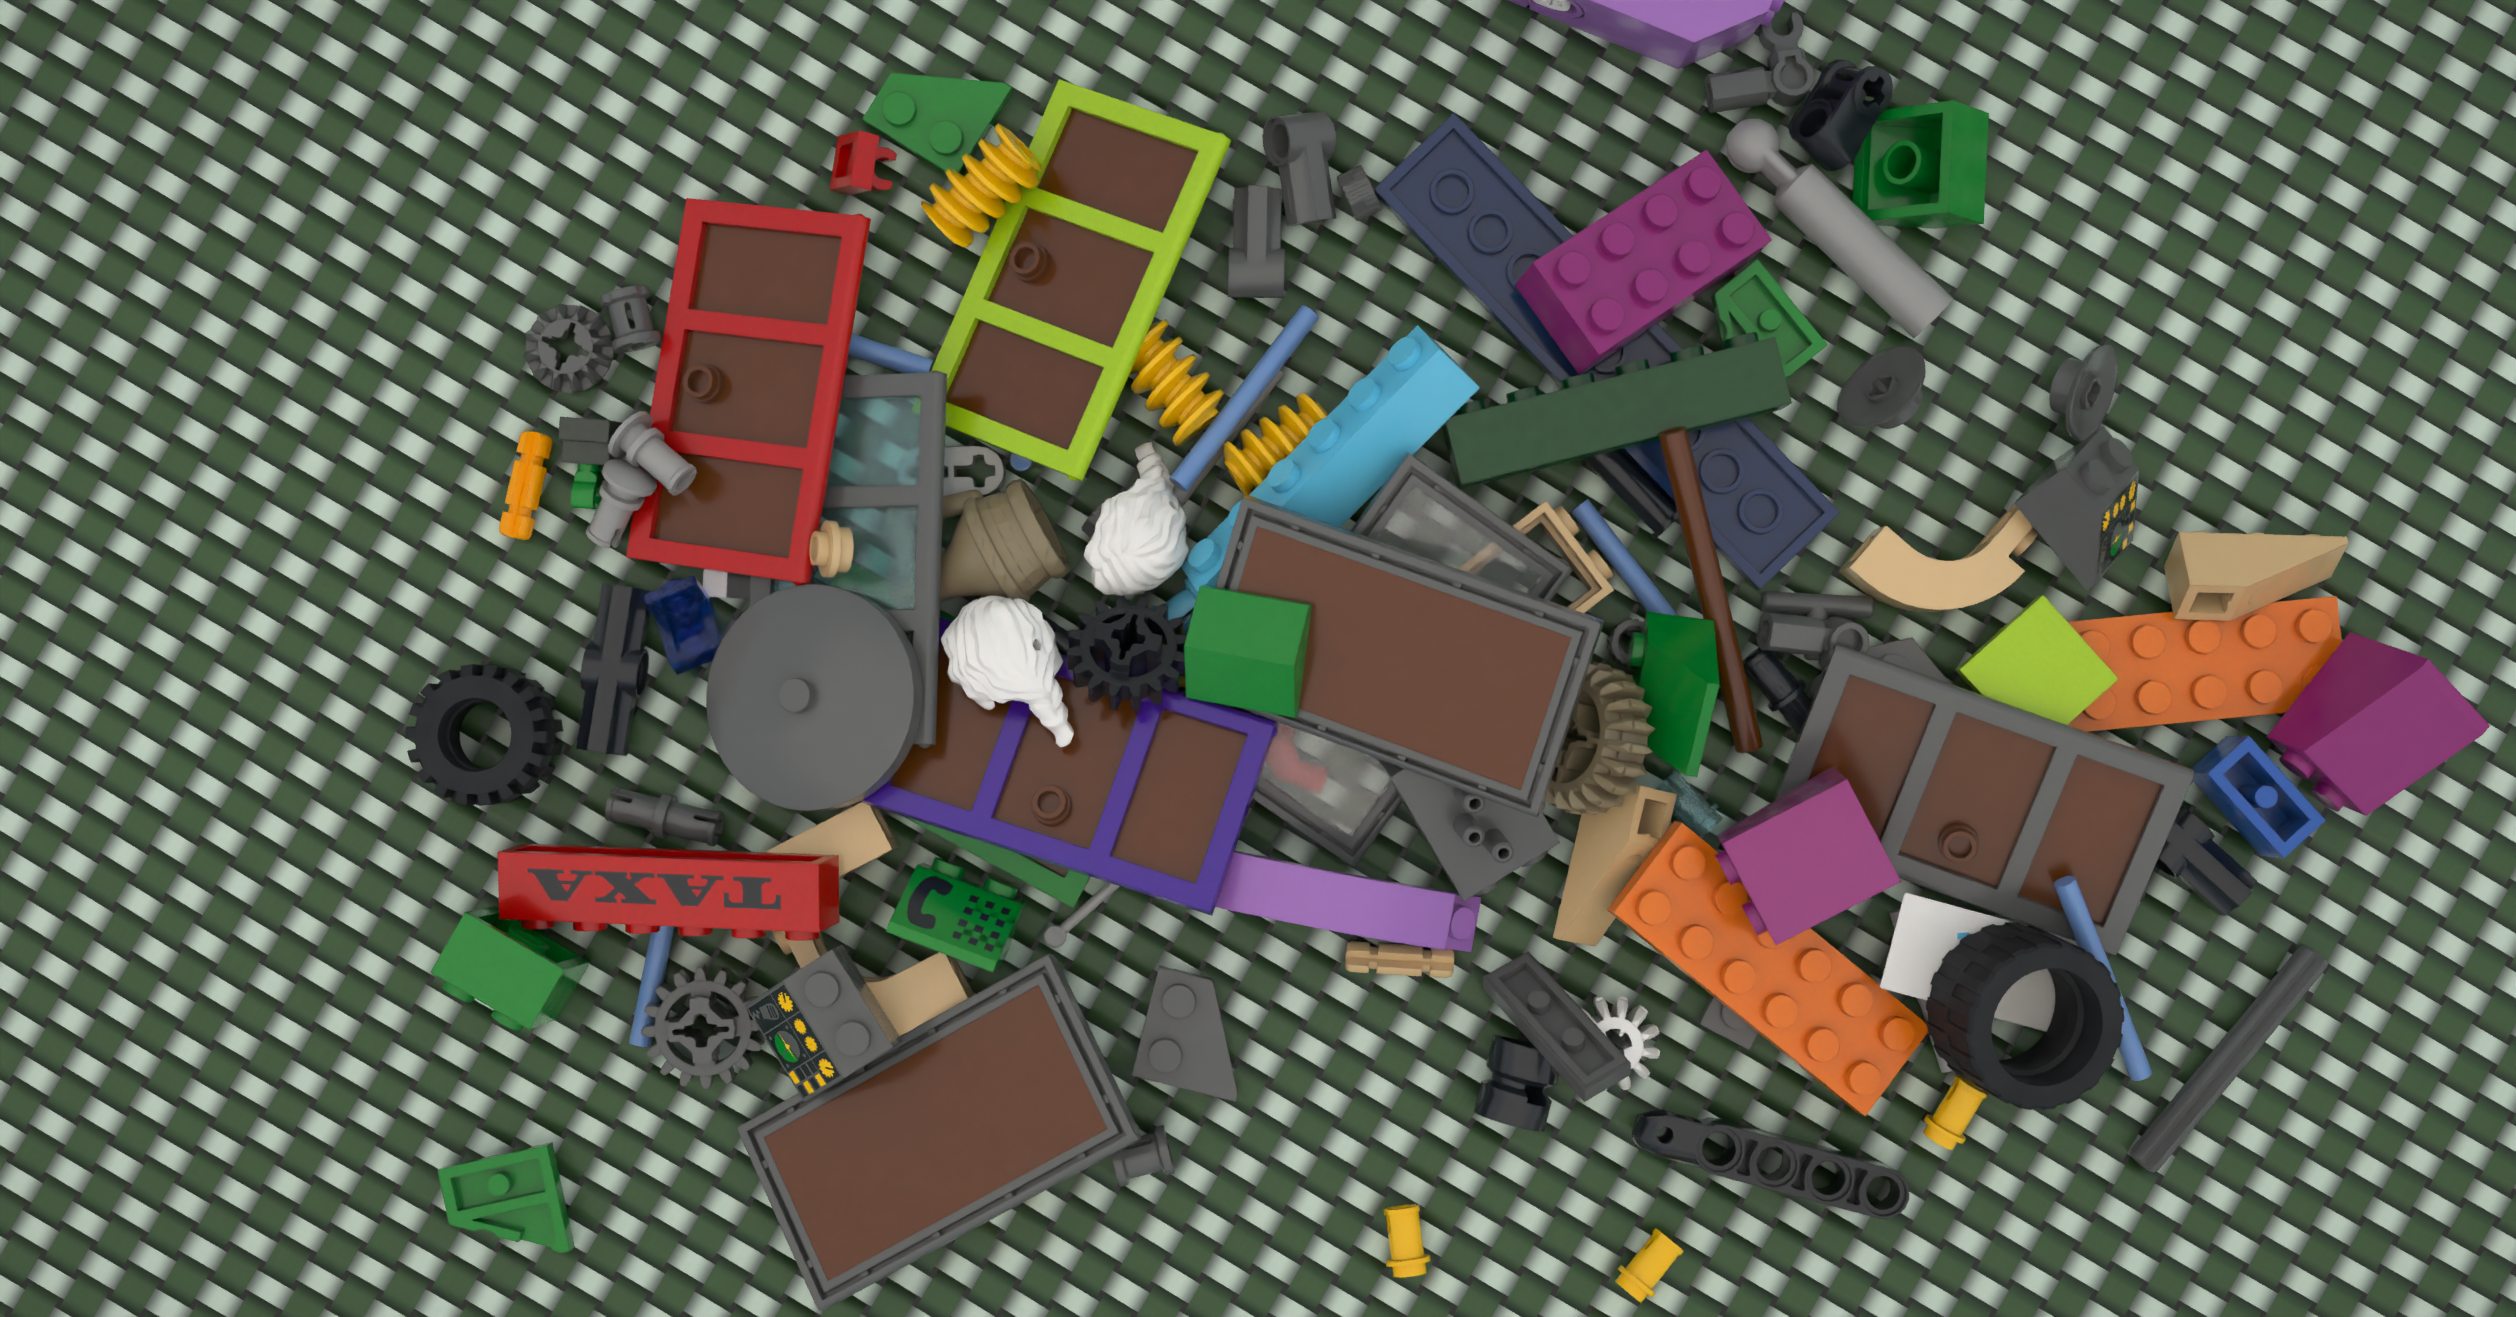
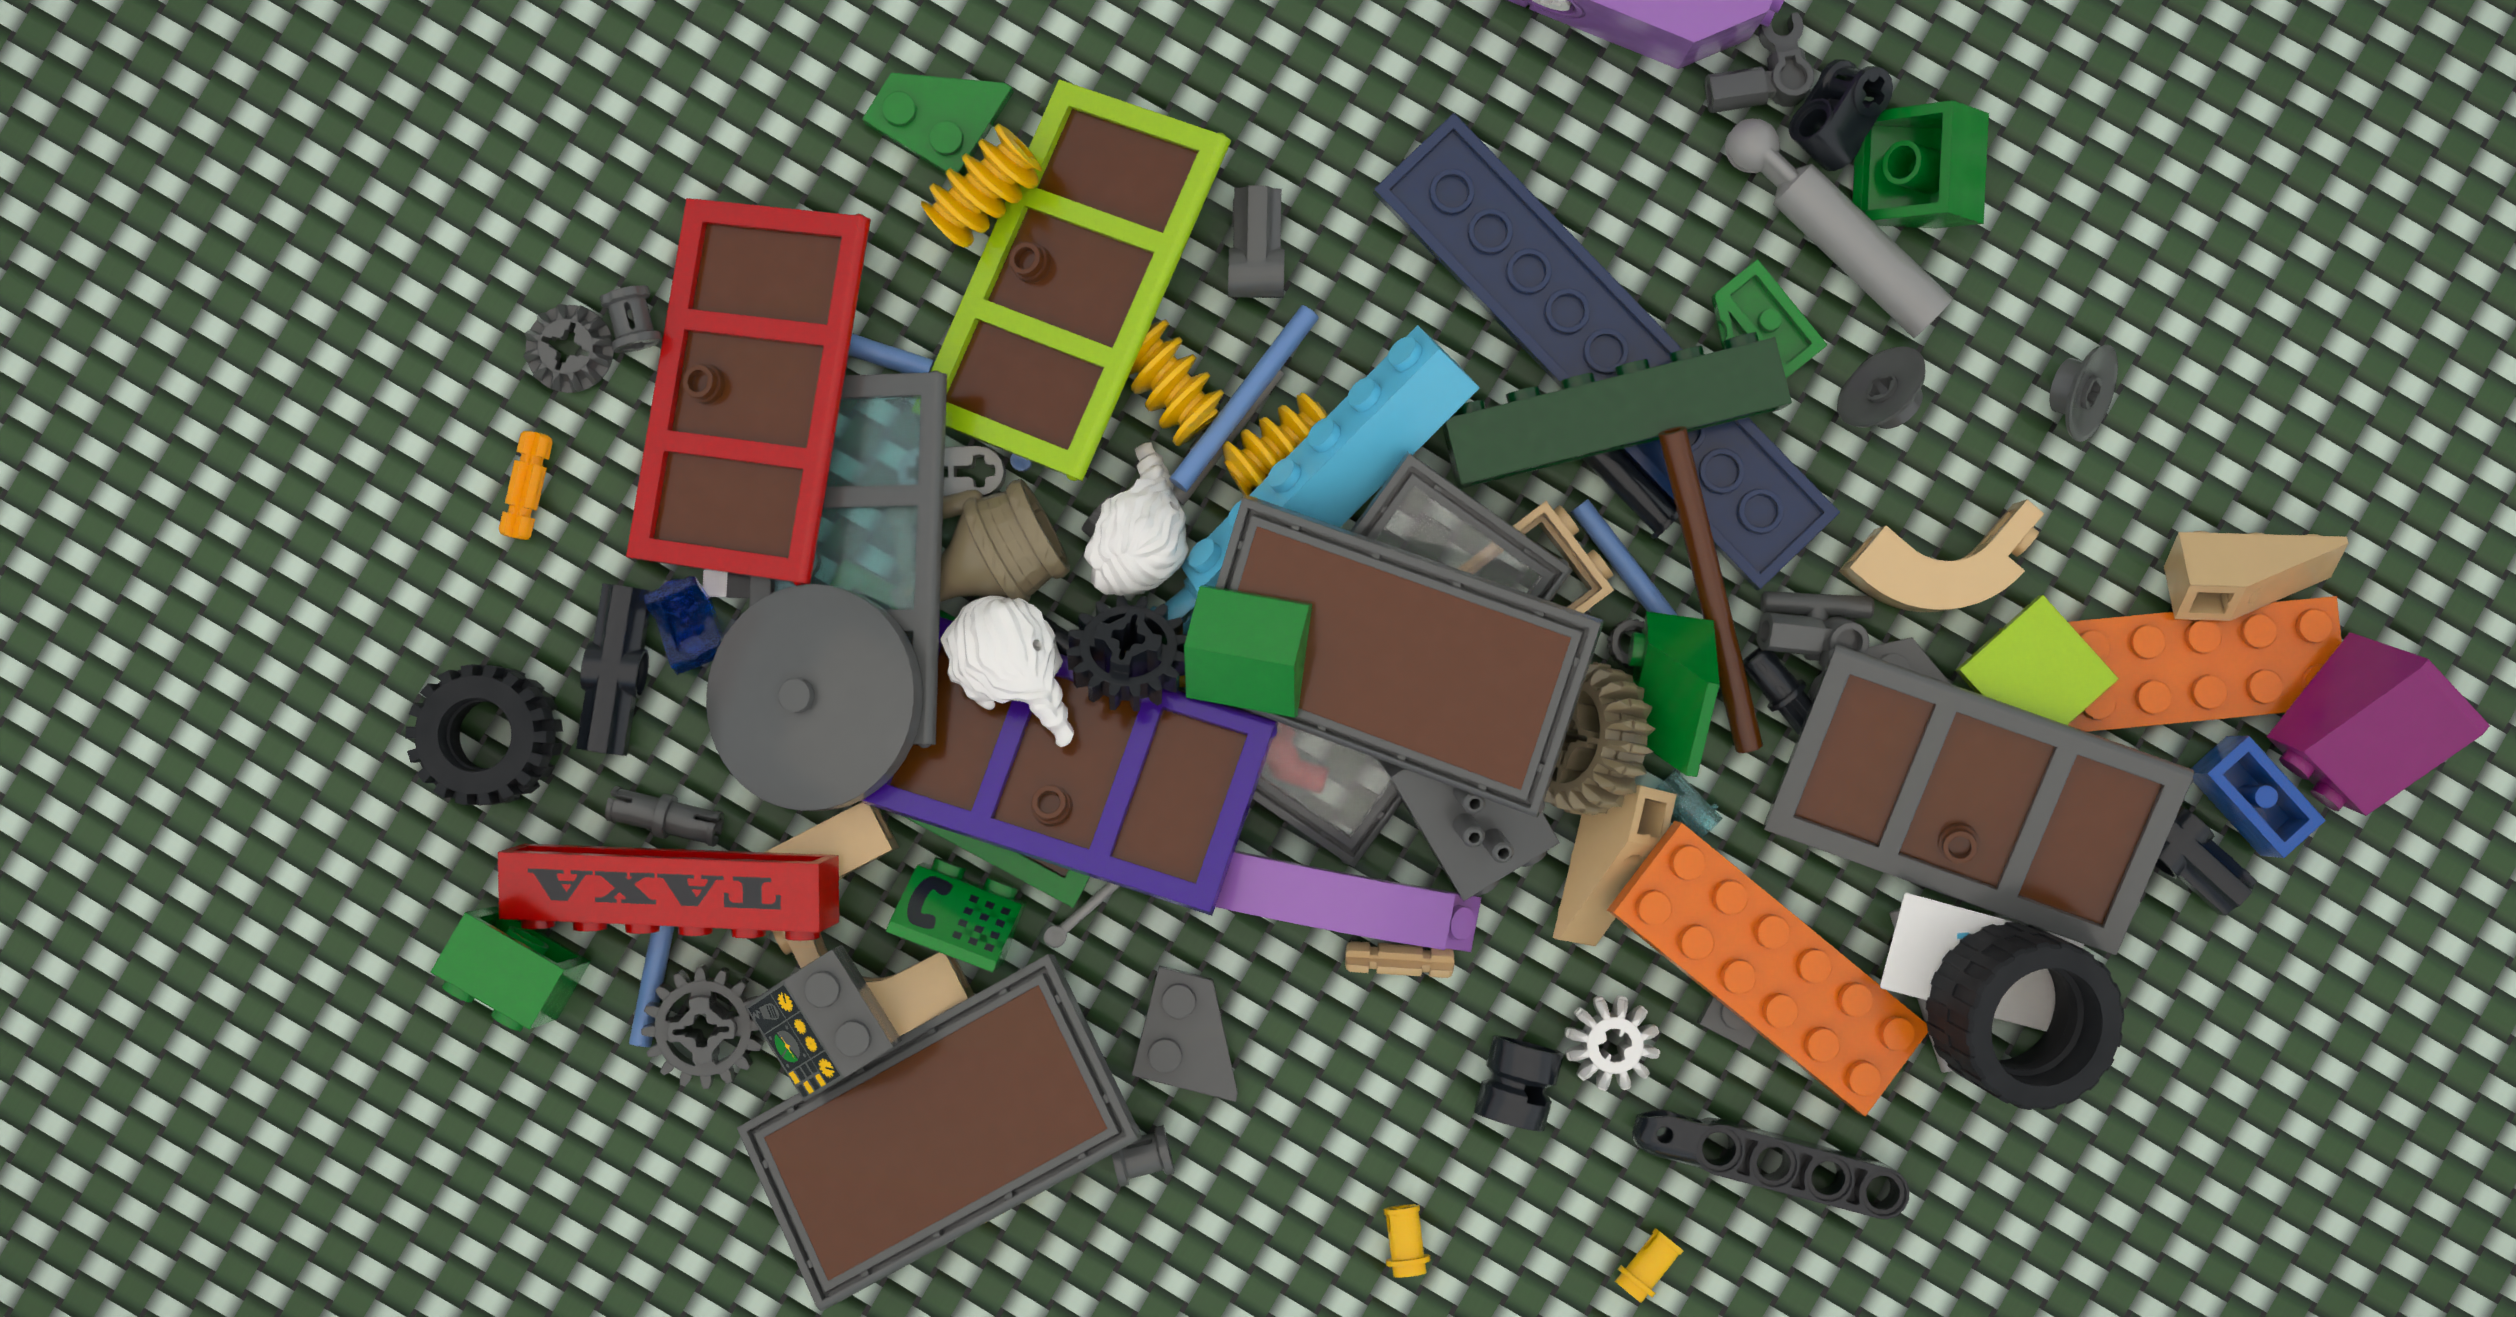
(511, 1196): green wing -> none
(586, 445): pearl dark grey piece -> none
(621, 495): light grey pin -> none
(646, 448): light grey pin -> none
(831, 549): tan plate -> none
(855, 164): red tile -> none
(1301, 151): dark grey piece -> none
(1358, 193): dark grey axle -> none
(1556, 1026): dark grey tile -> none
(1642, 262): magenta brick -> none
(1805, 857): magenta slope -> none
(1954, 1113): yellow pin -> none
(2086, 505): dark grey slope -> none
(2088, 939): medium blue bar -> none
(2228, 1058): dark grey axle -> none

